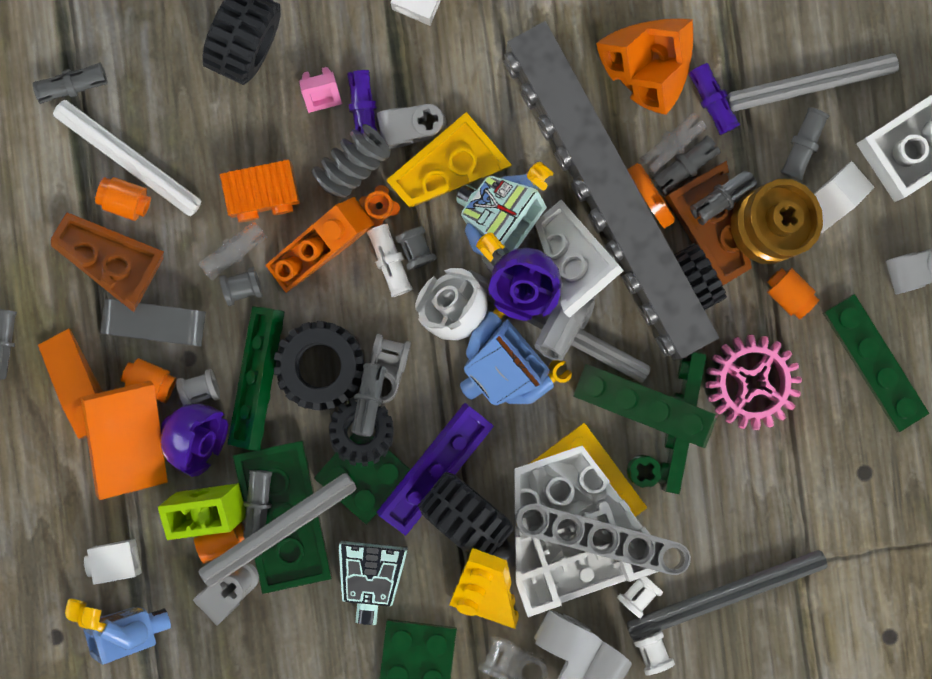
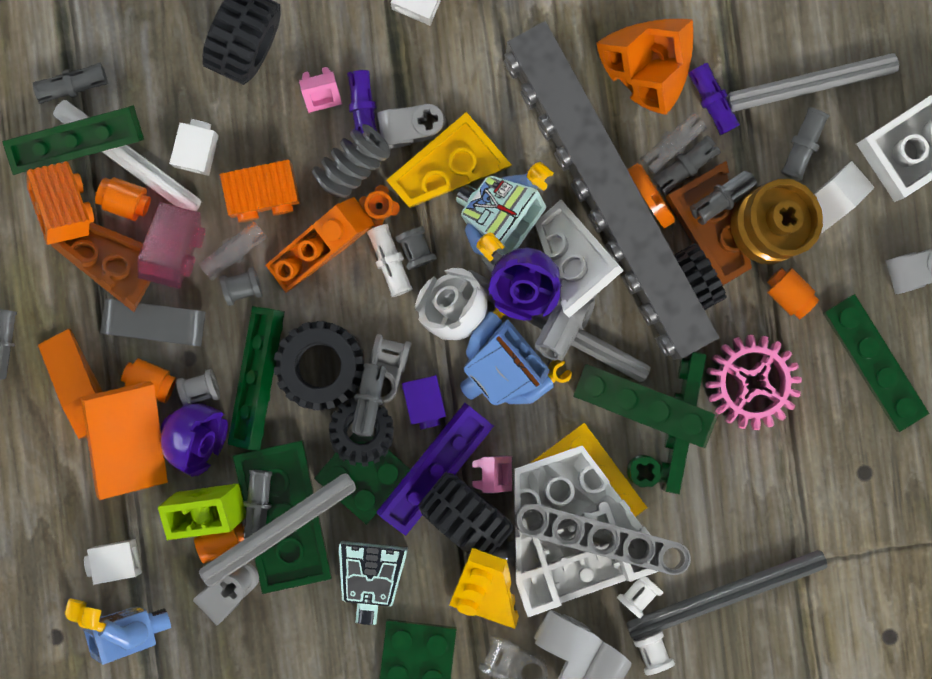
(58, 202): none -> orange brick
(73, 140): none -> dark green plate
(170, 245): none -> clear pink brick
(194, 147): none -> white brick
(424, 401): none -> dark purple brick
(495, 474): none -> bright pink tile

